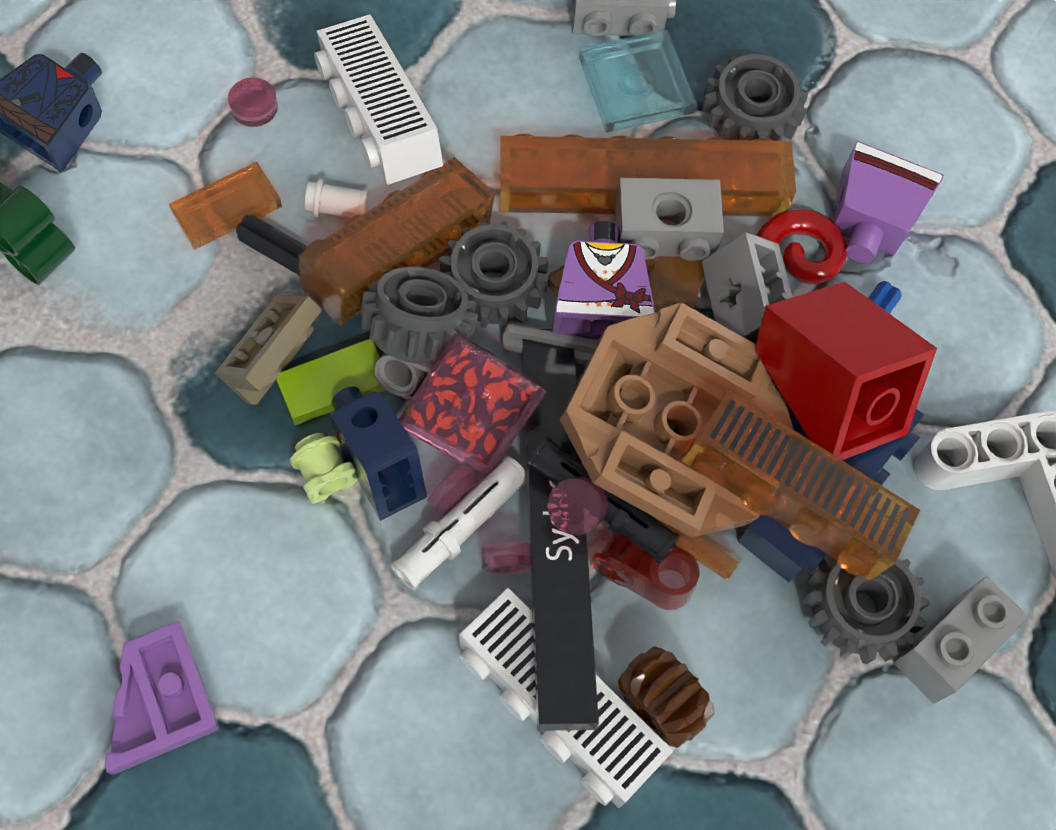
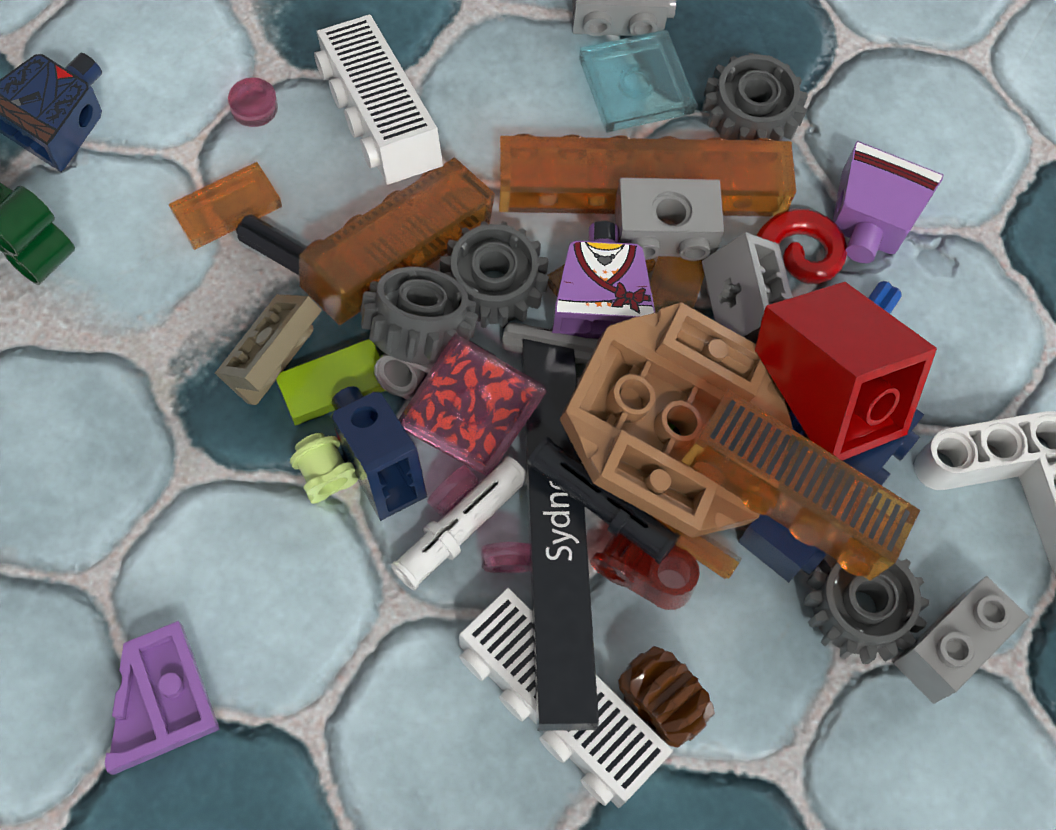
(334, 200): white pin -> none
(577, 505): clear pink tile -> none

